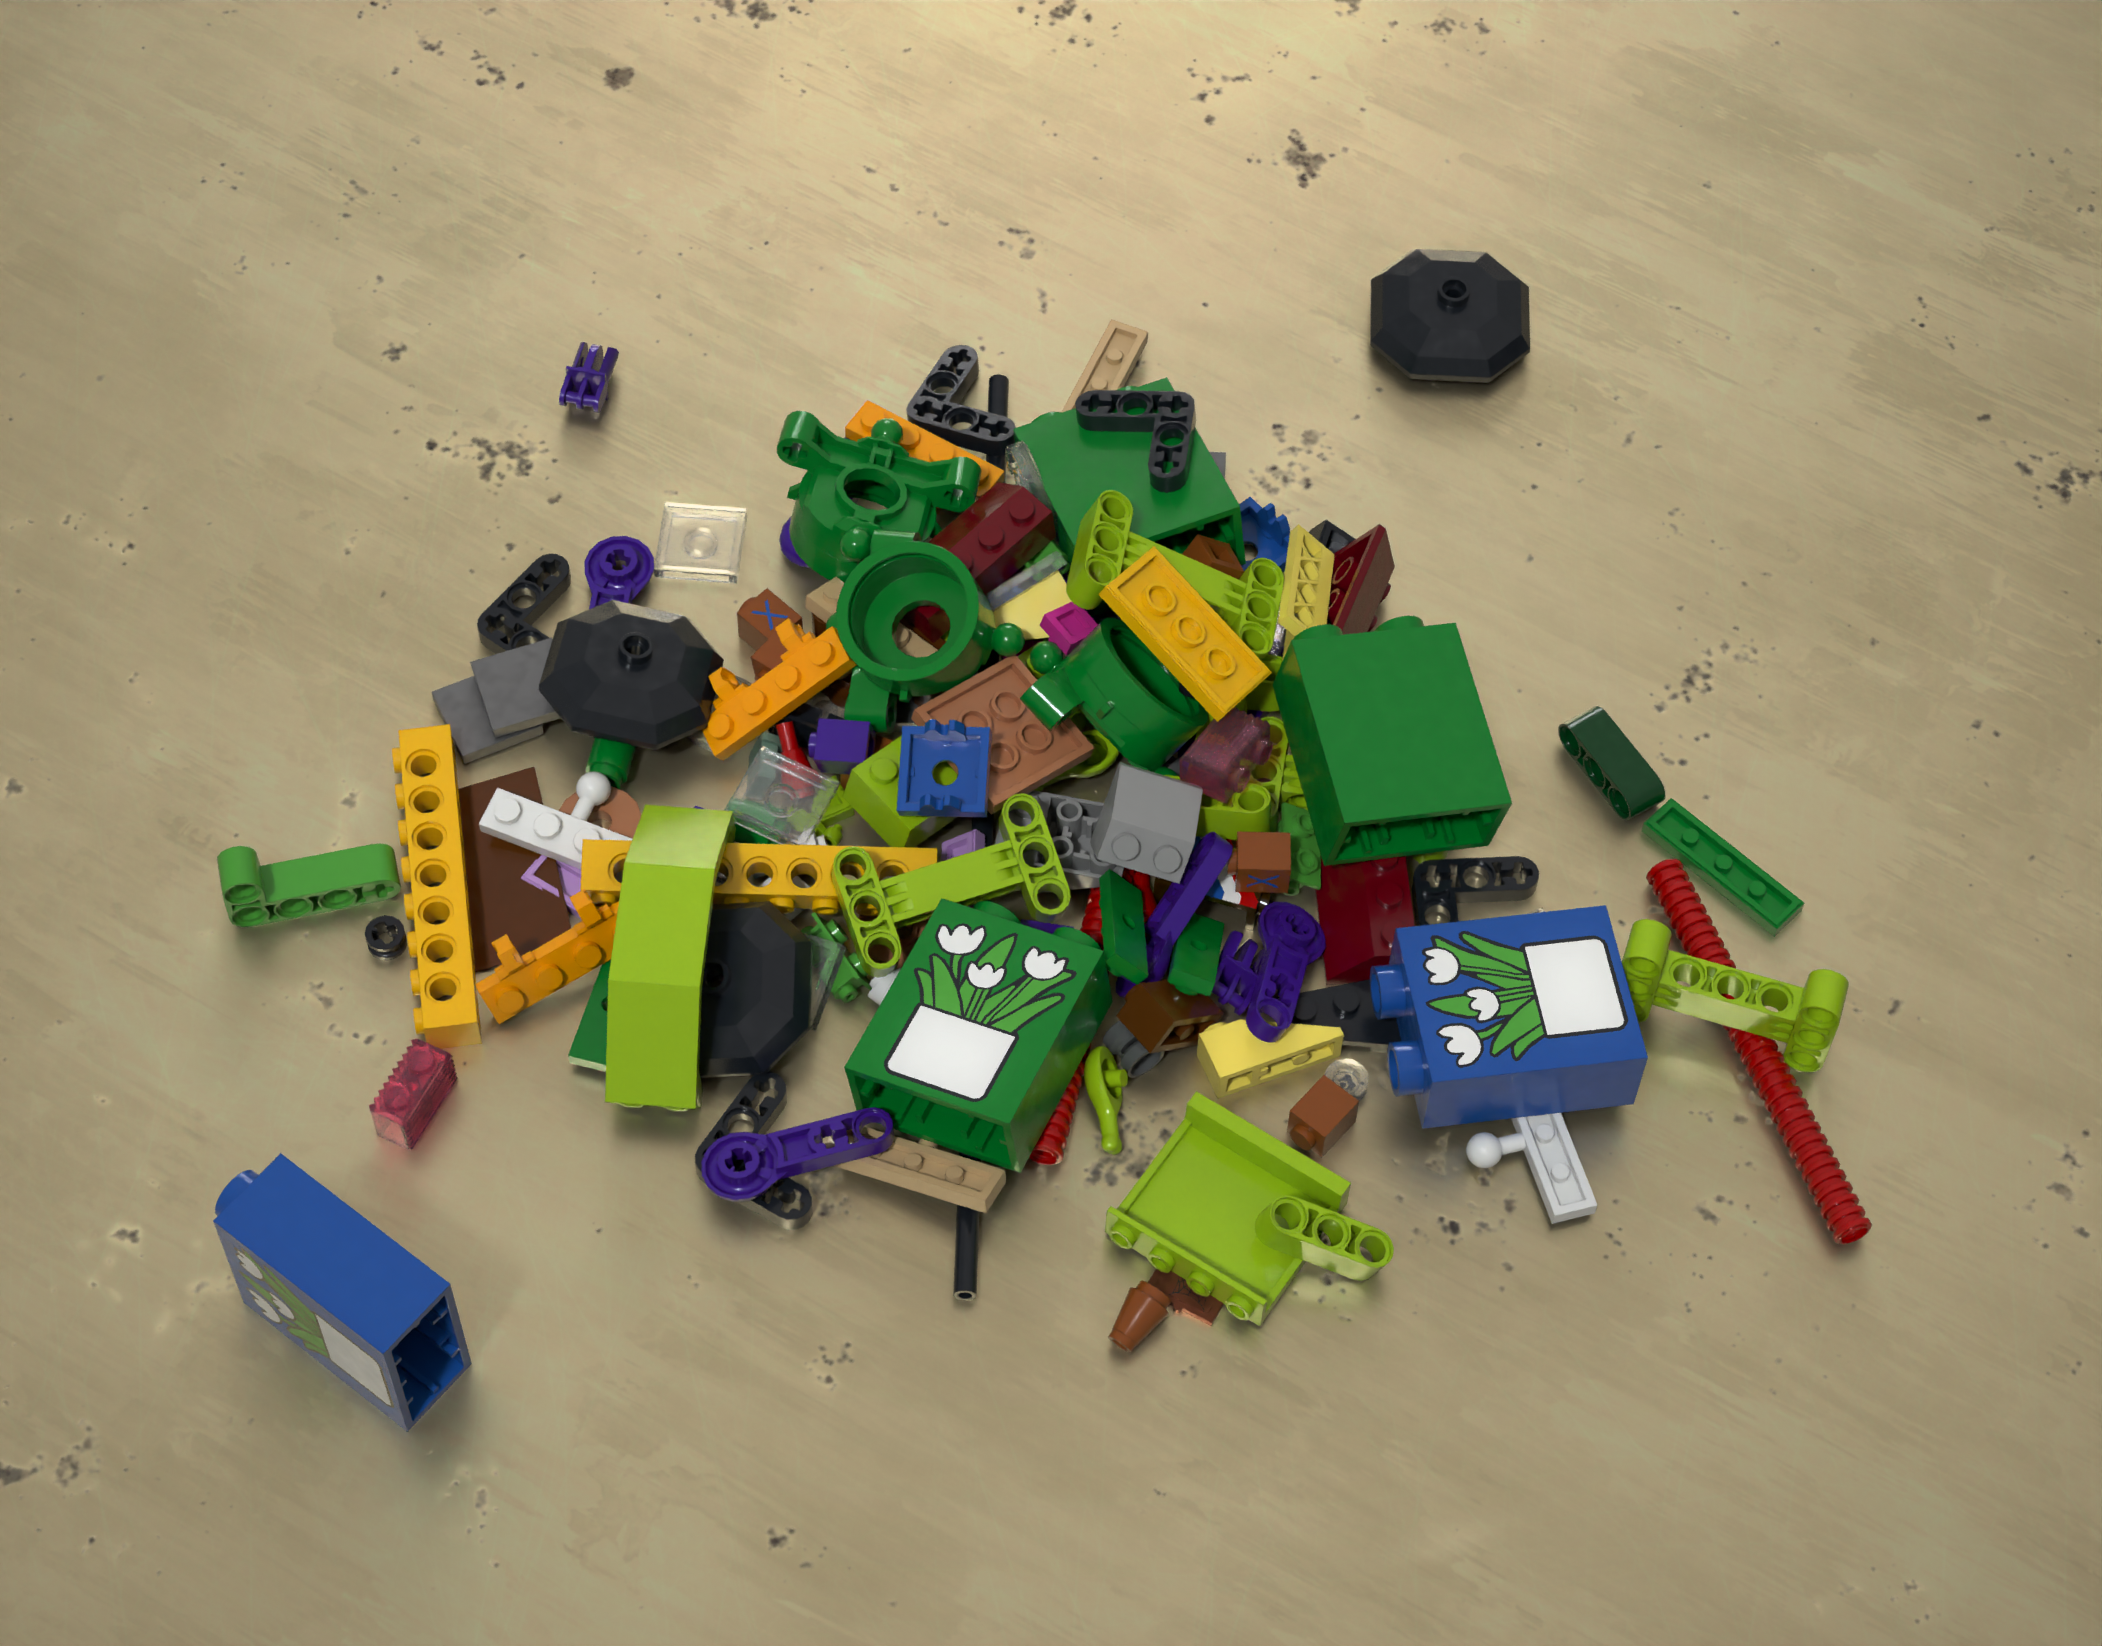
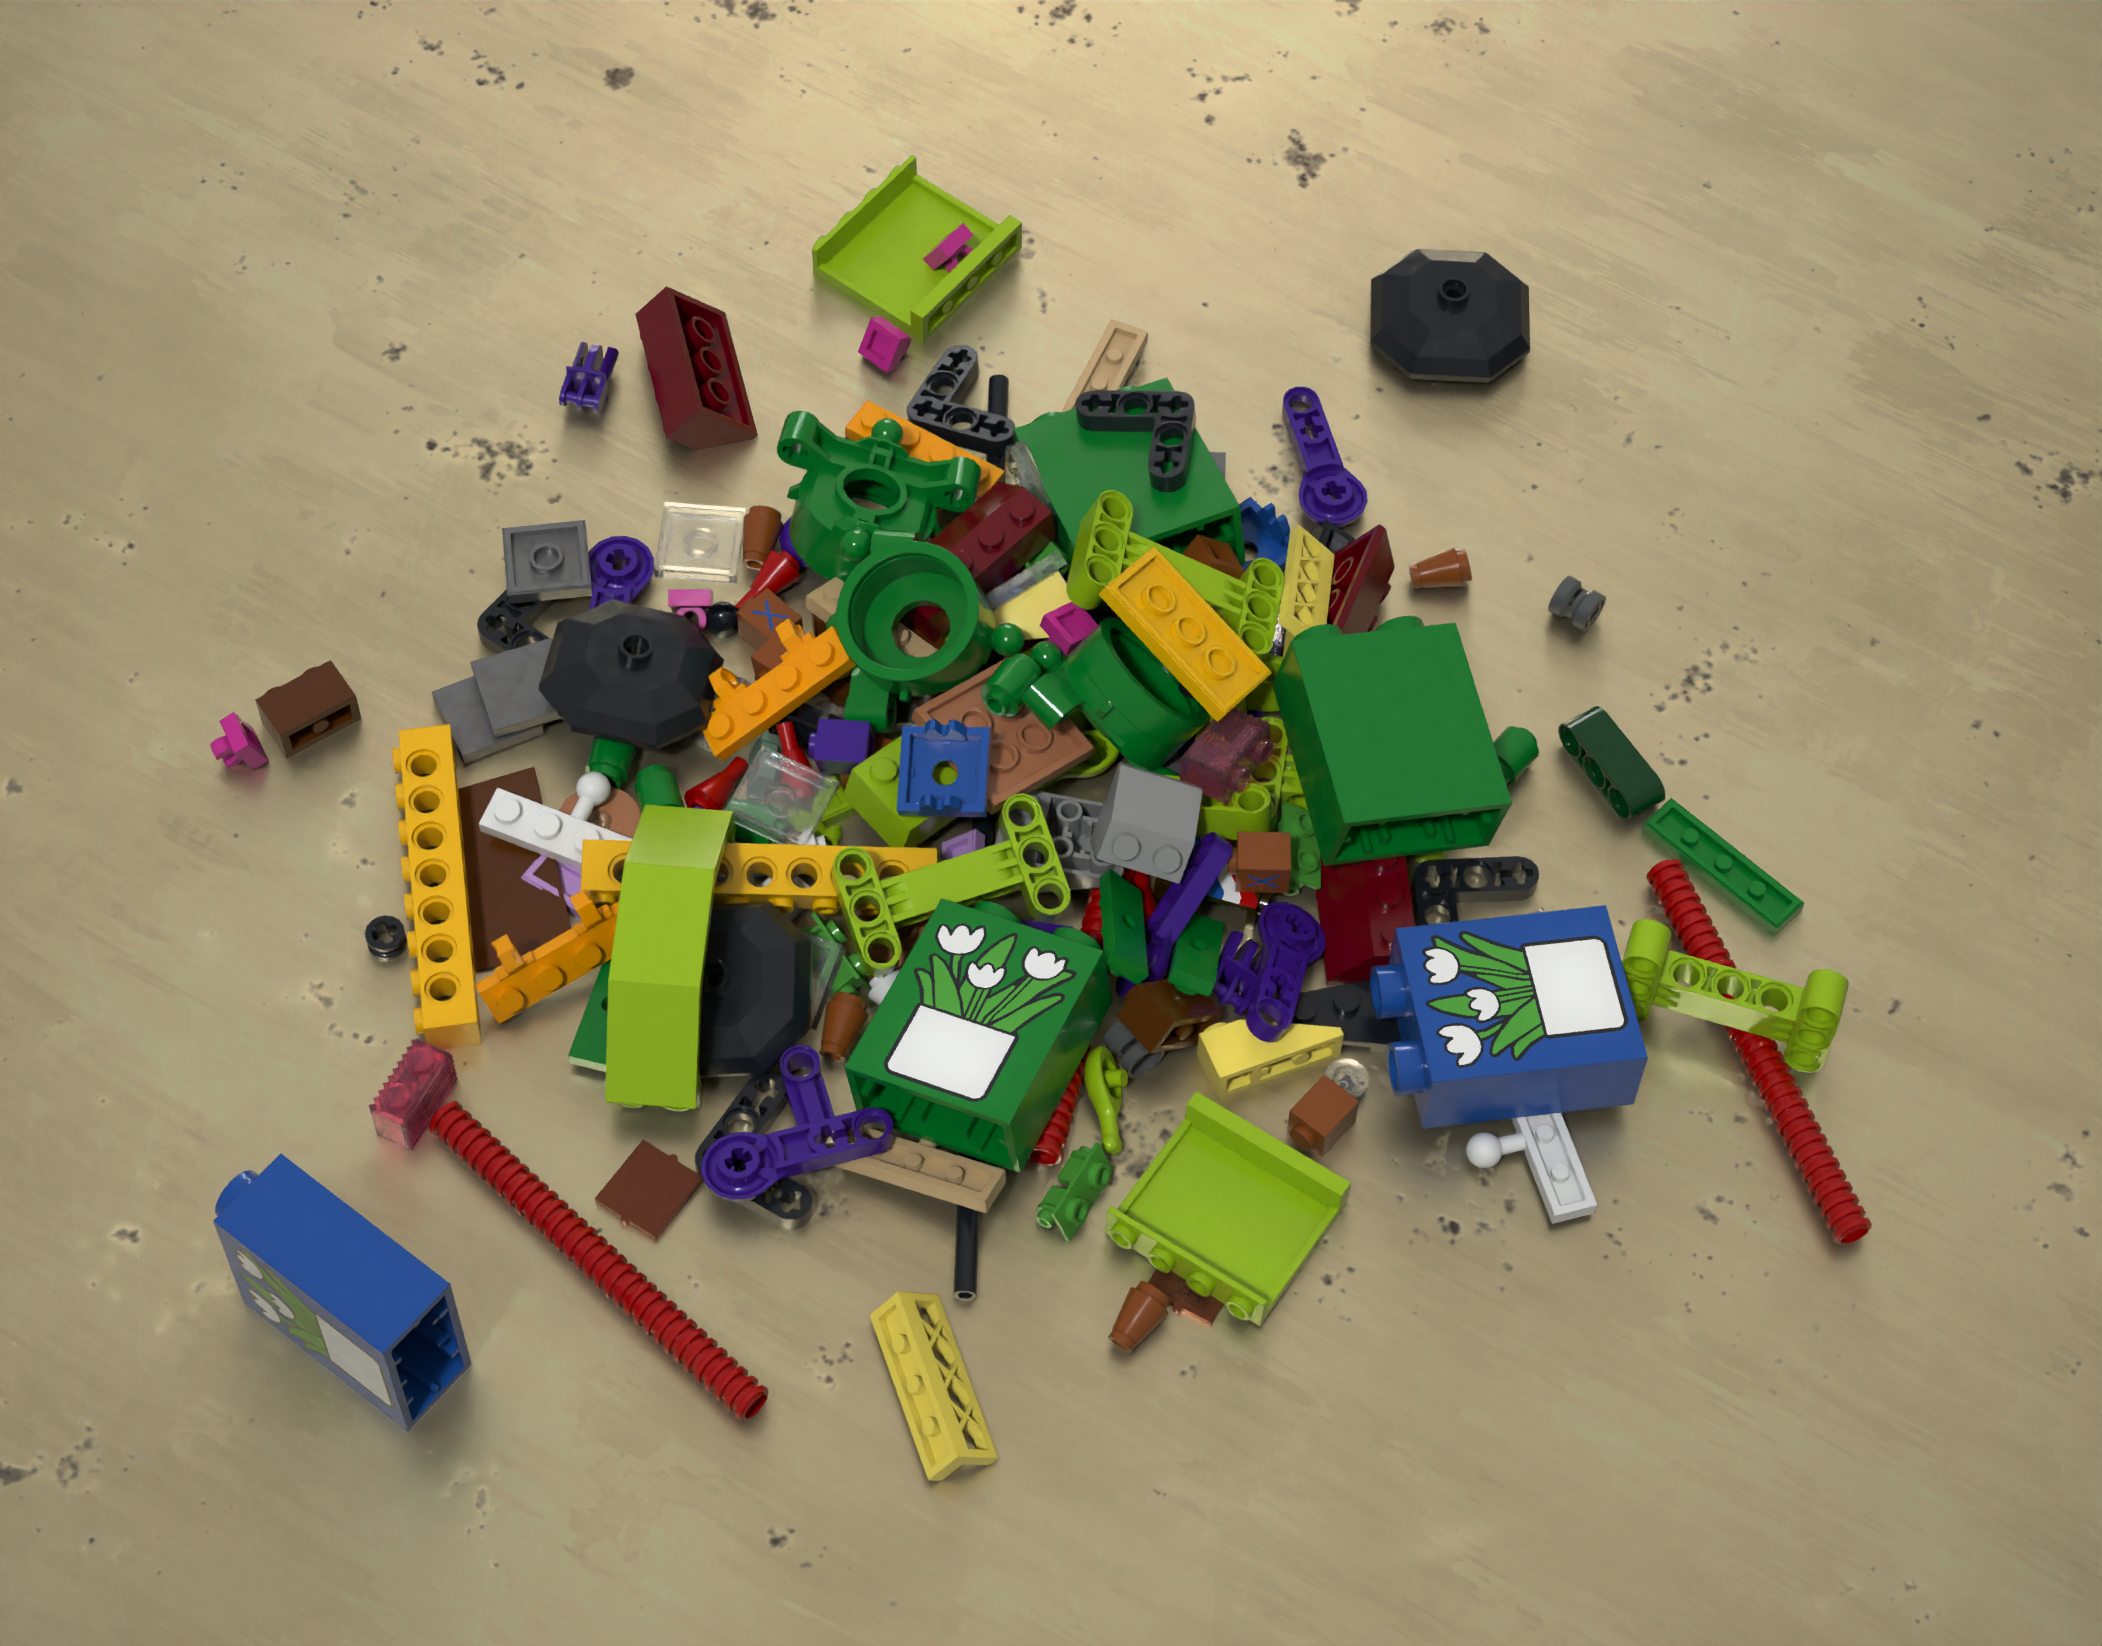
(238, 744): none -> dark pink tile
(304, 885): bright green beam -> none
(308, 708): none -> reddish brown brick
(546, 562): none -> flat silver tile
(599, 1261): none -> red piece
(649, 1190): none -> copper piece
(657, 787): none -> green brick
(691, 601): none -> dark pink tile
(694, 372): none -> dark red slope
(716, 790): none -> red cone
(722, 619): none -> black hinge
(760, 534): none -> dark orange cone
(776, 574): none -> red cone
(805, 1094): none -> dark purple piece
(842, 1024): none -> dark orange cone
(881, 248): none -> lime panel
(884, 344): none -> dark pink tile
(924, 1381): none -> light yellow fence
(950, 249): none -> dark pink tile
(1008, 683): none -> green brick
(1085, 1175): none -> bright green hinge
(1321, 464): none -> dark purple beam
(1344, 1234): lime beam -> none
(1441, 570): none -> dark orange cone
(1515, 751): none -> green brick
(1577, 603): none -> dark grey wheel

